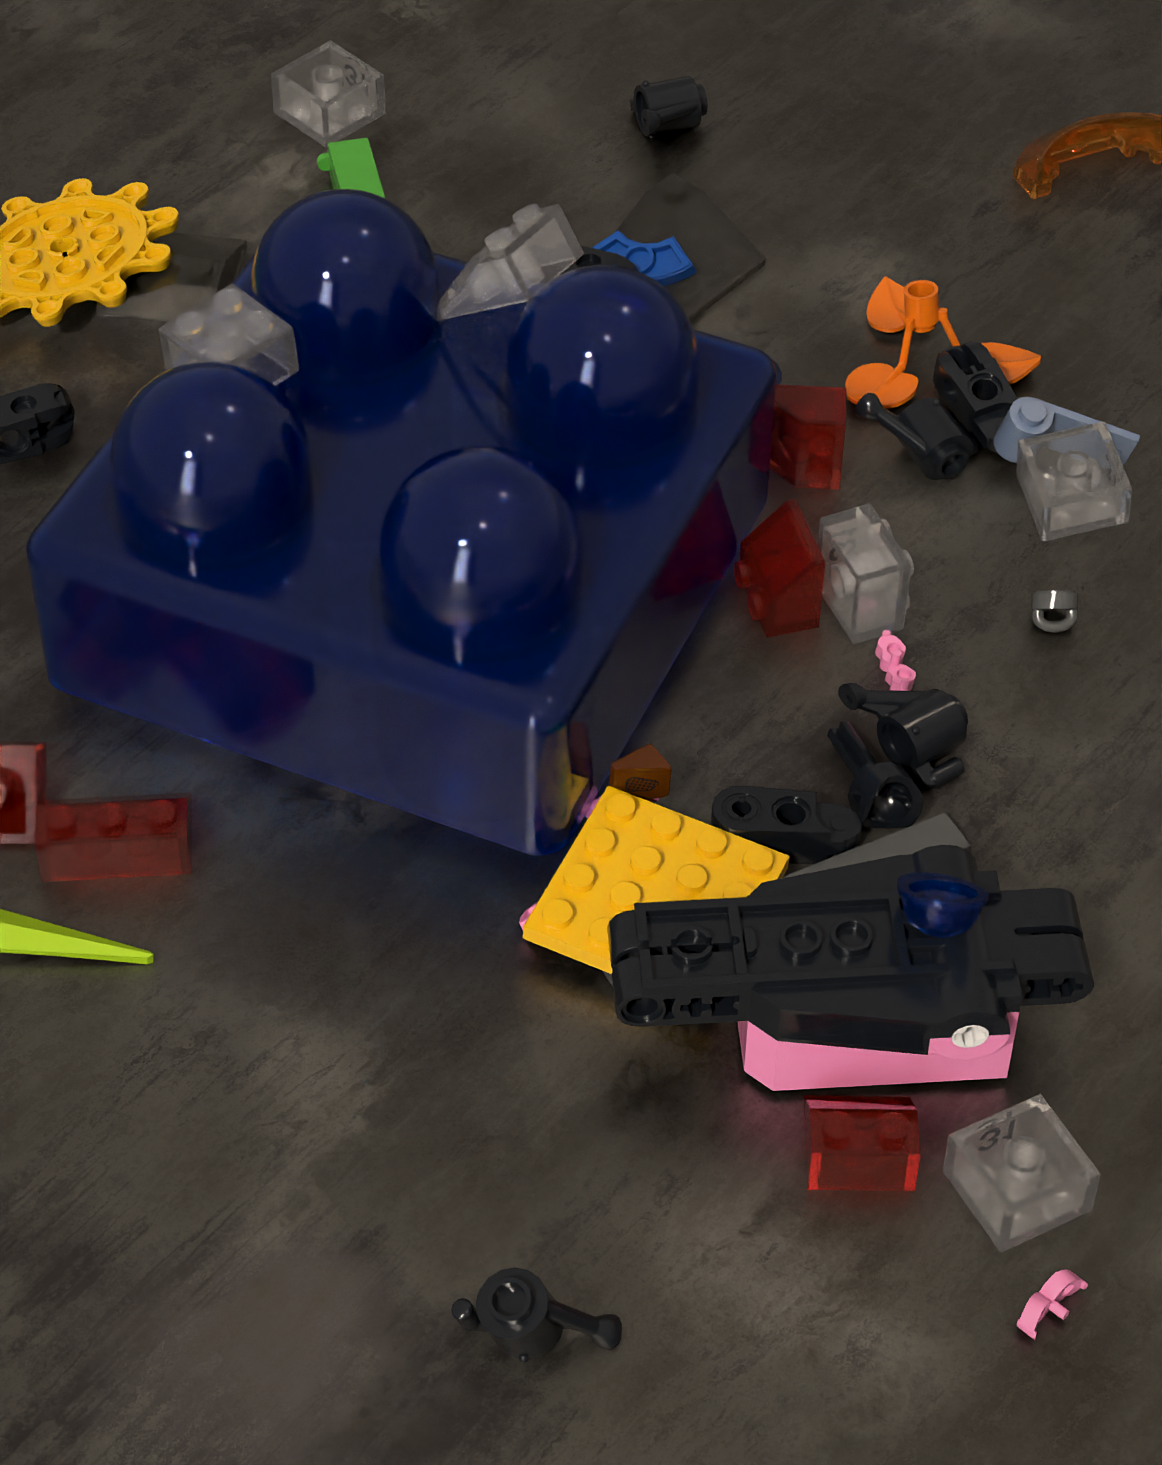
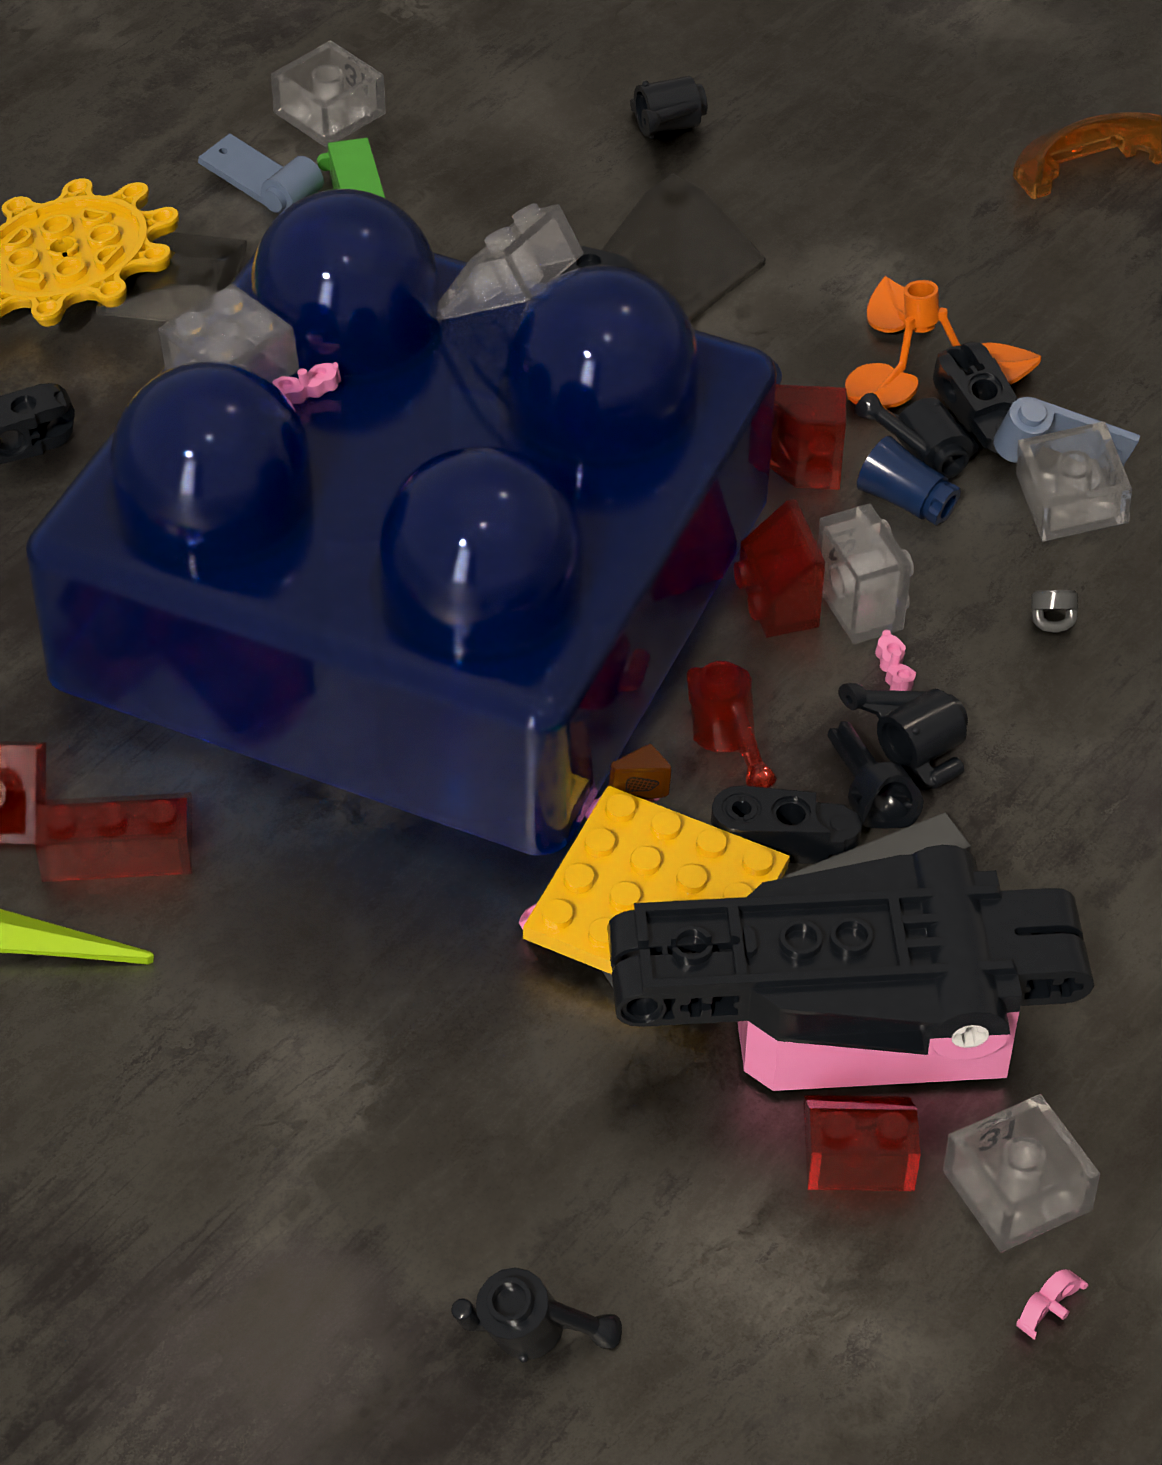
(260, 176): none -> sand blue door
(313, 383): none -> bright pink piece
(660, 261): blue tile -> none
(725, 716): none -> clear red piece
(907, 482): none -> dark blue plant
(940, 903): clear blue piece -> none

